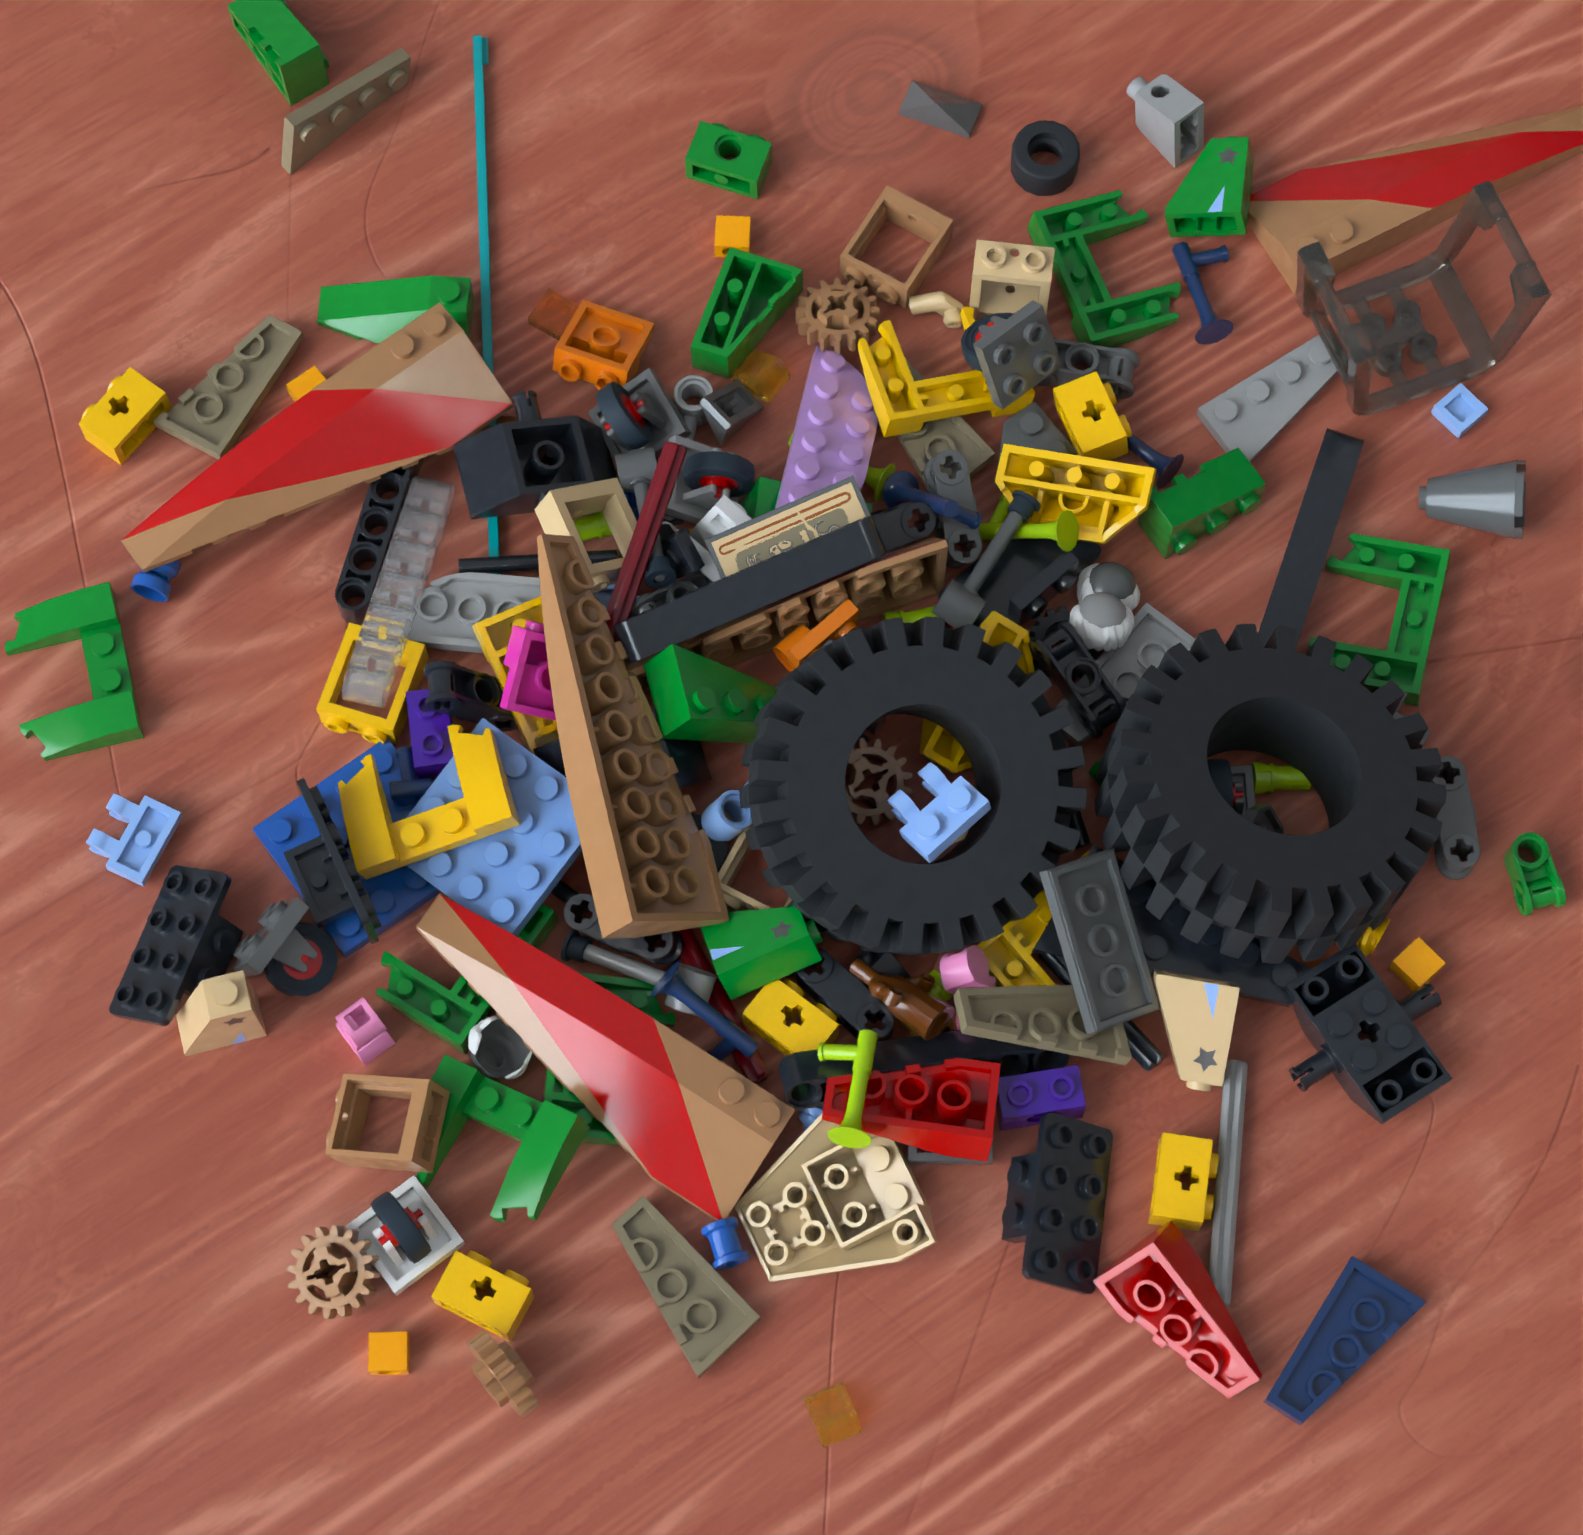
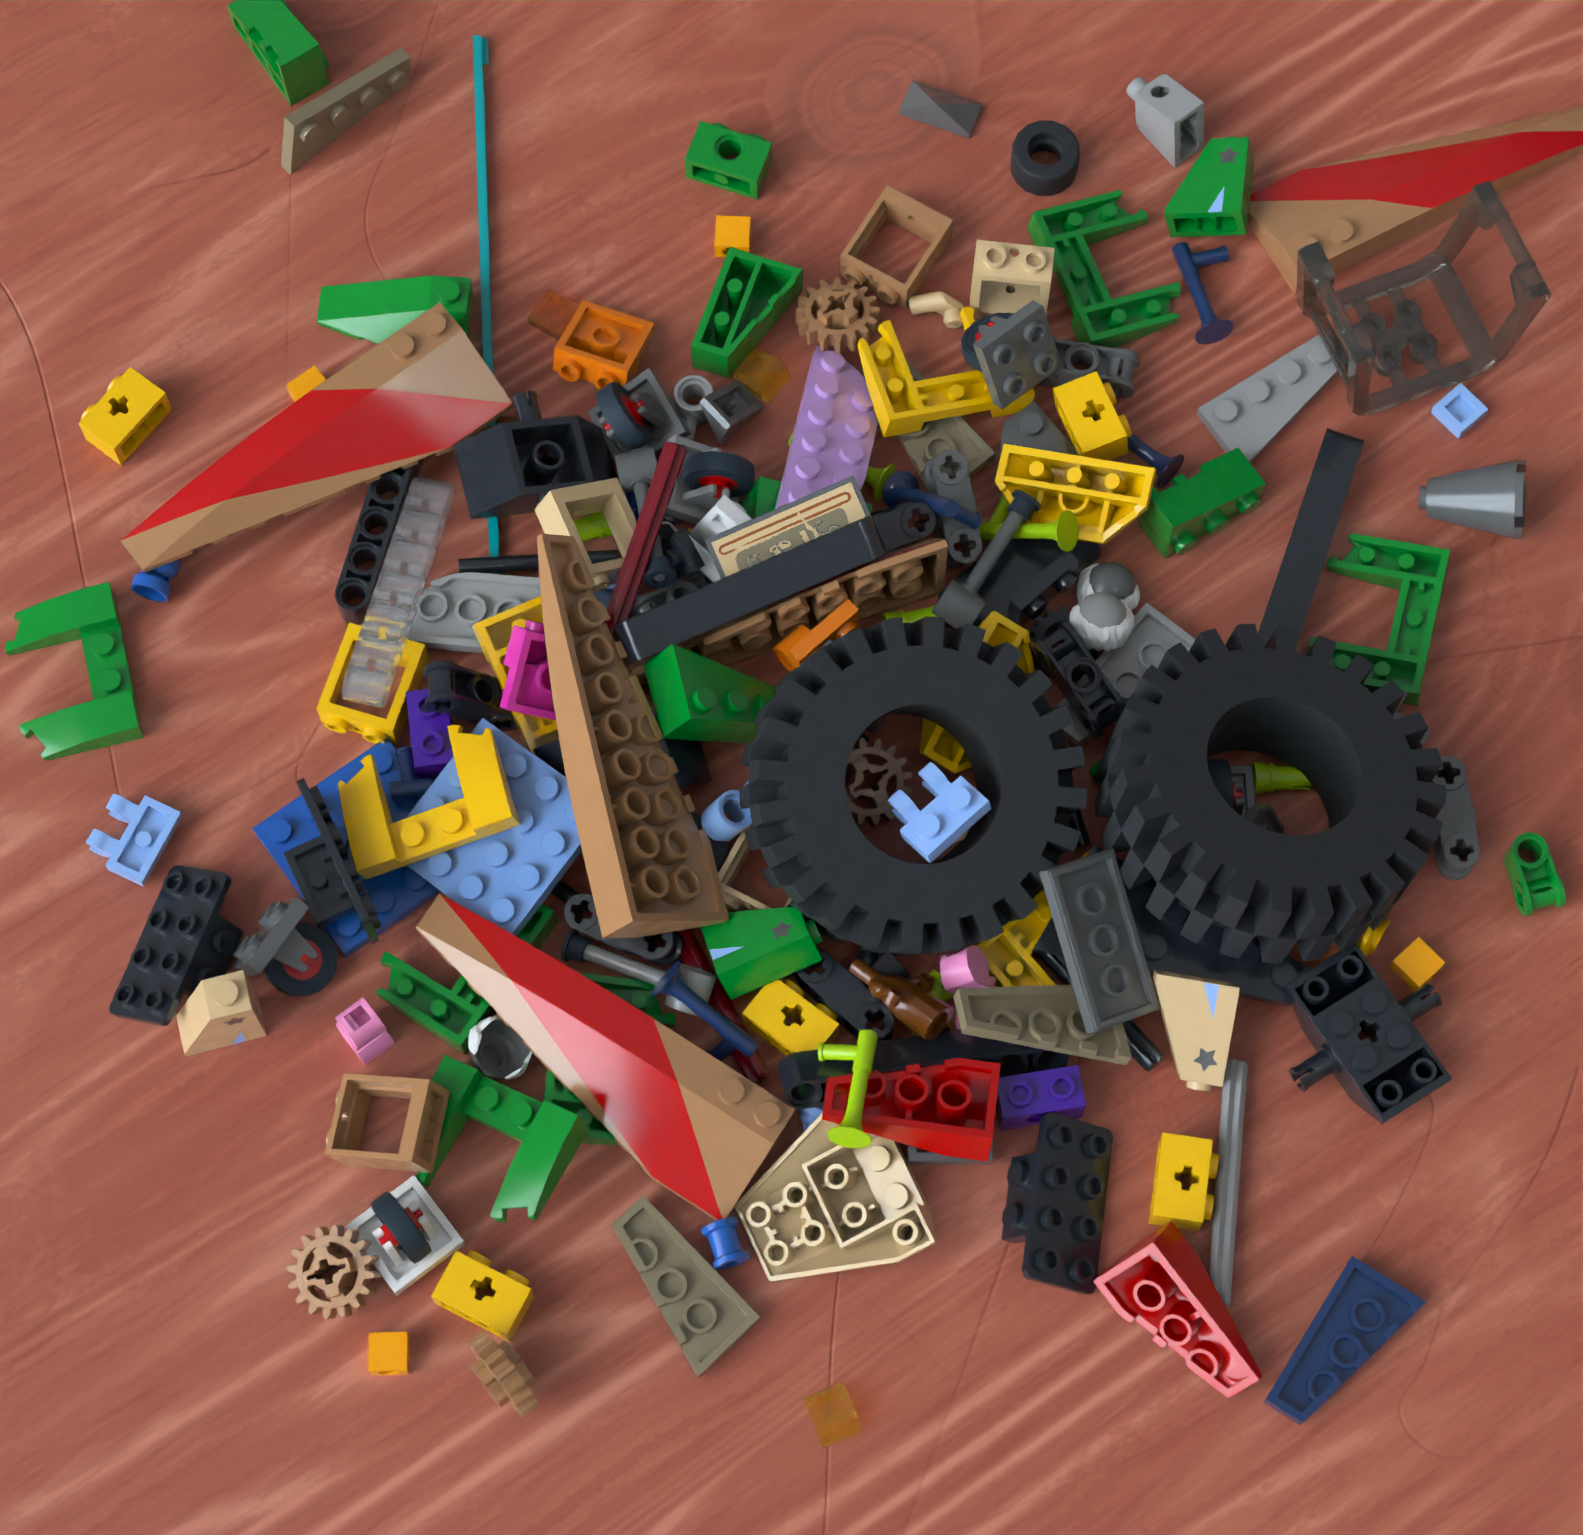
(228, 397): dark tan wing -> none

